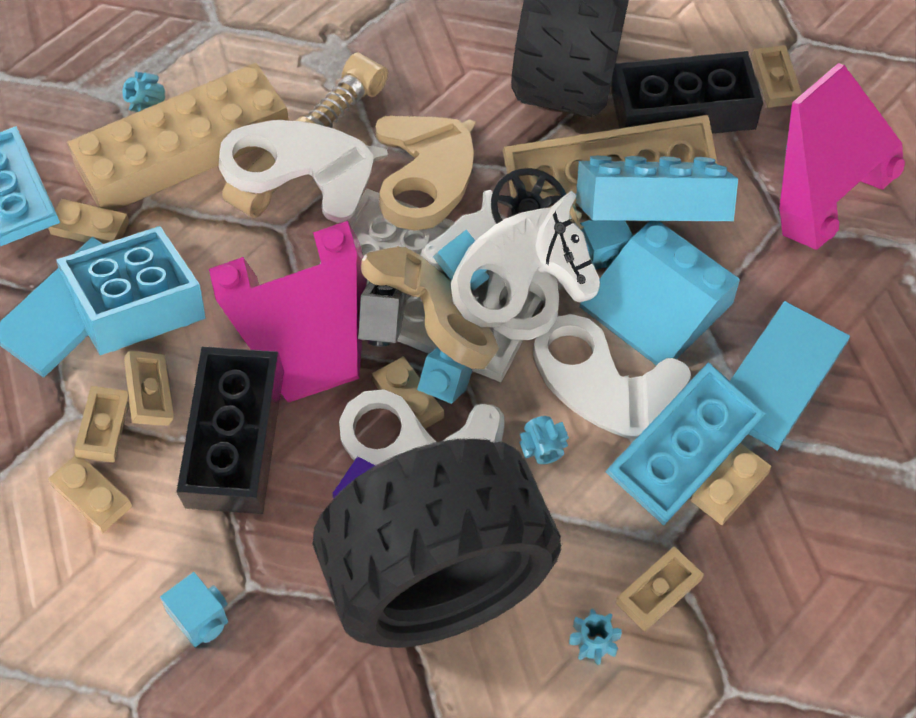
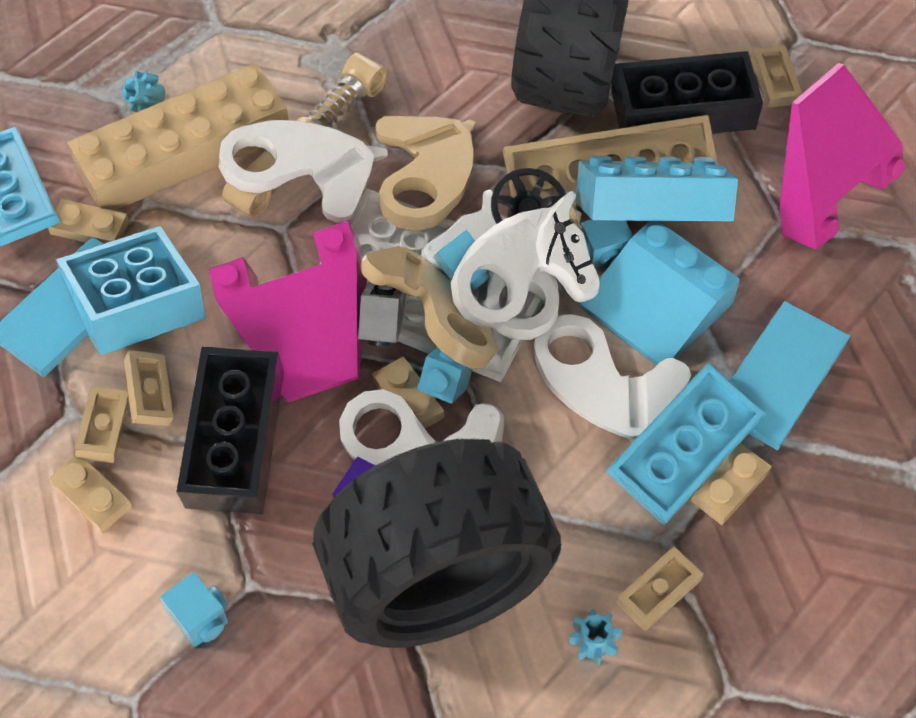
(544, 440): medium azure gear -> none

